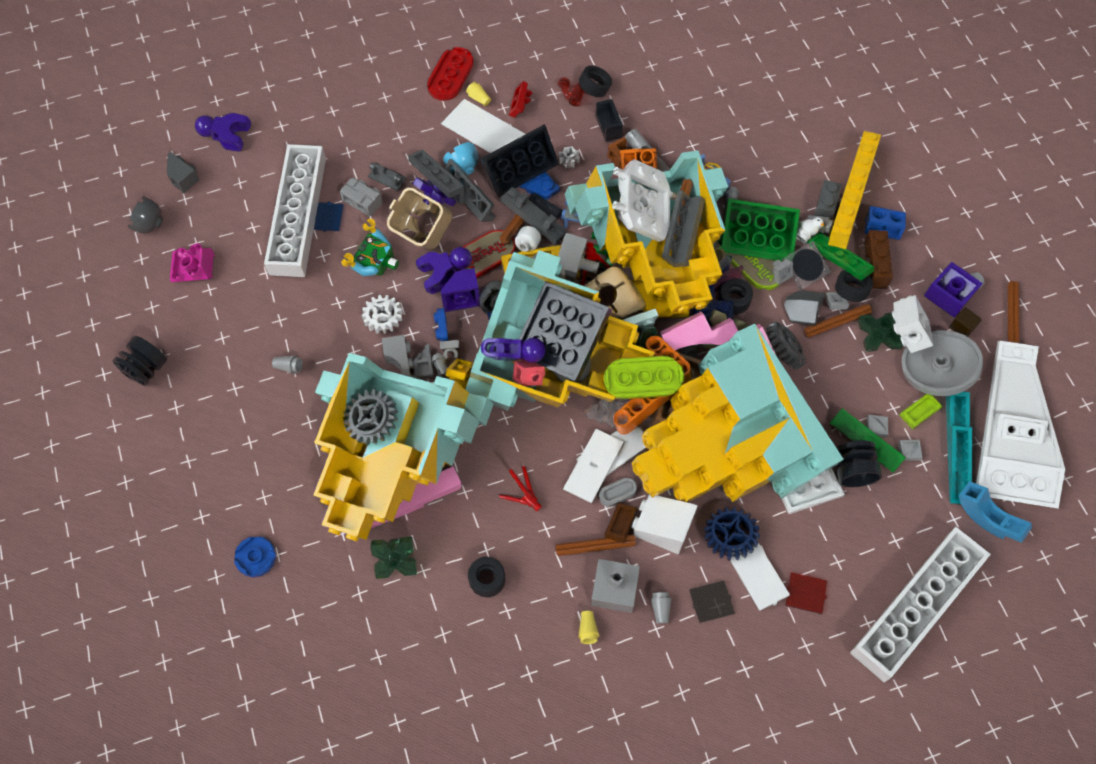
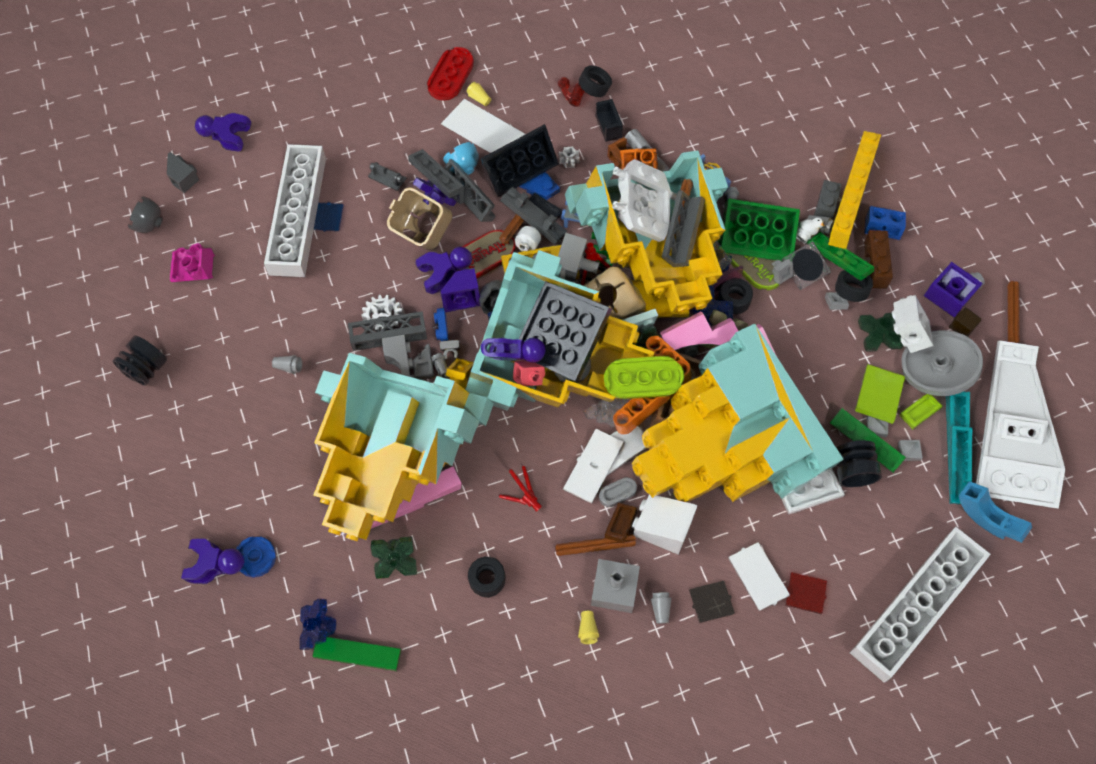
(212, 562): none -> dark purple piece
(315, 624): none -> clear blue plant
(358, 654): none -> green tile
(361, 196): light grey brick -> none
(361, 419): dark grey gear -> none
(373, 254): torso -> none
(374, 339): none -> dark grey fence
(519, 98): red plate -> none
(718, 524): dark blue gear -> none
(786, 345): dark grey gear -> none
(804, 306): slope -> none
(837, 321): dark orange axle -> none
(880, 394): none -> lime tile

